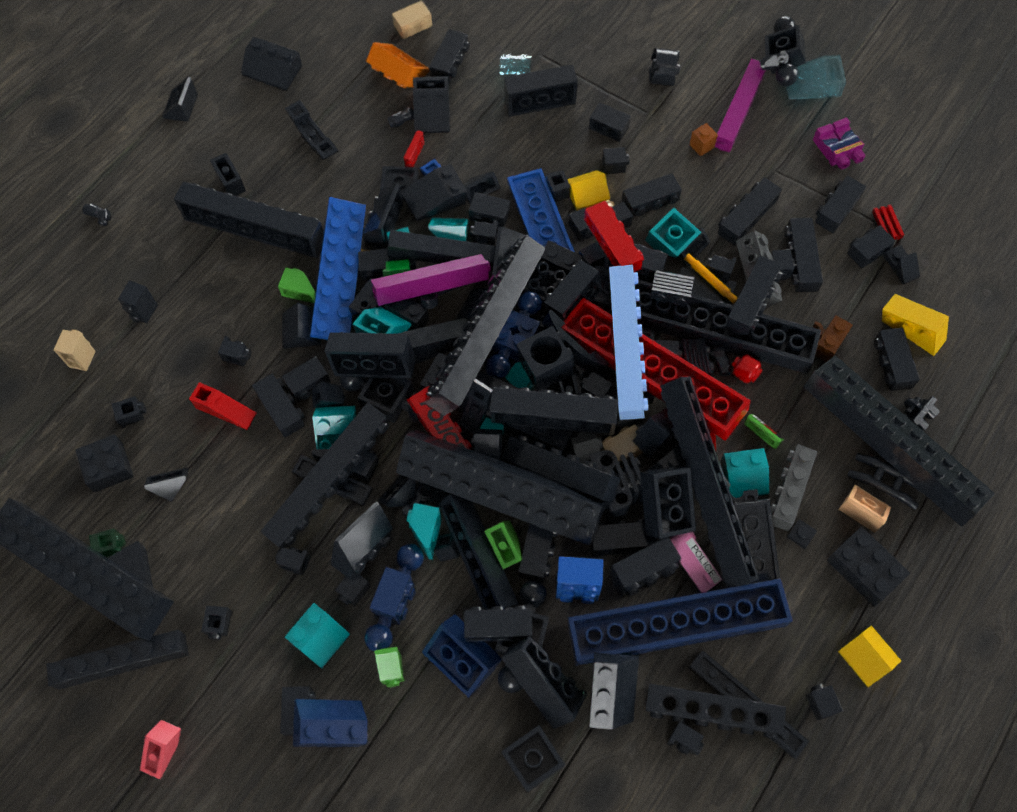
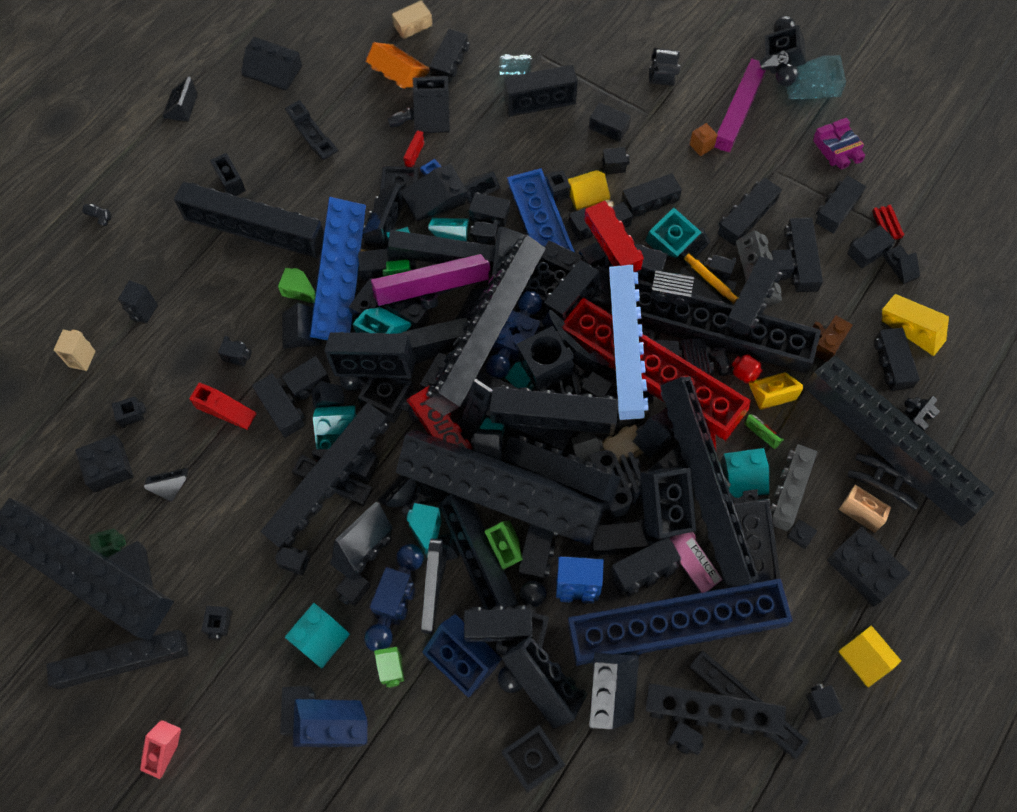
(434, 574): none -> beam
(775, 390): none -> yellow slope

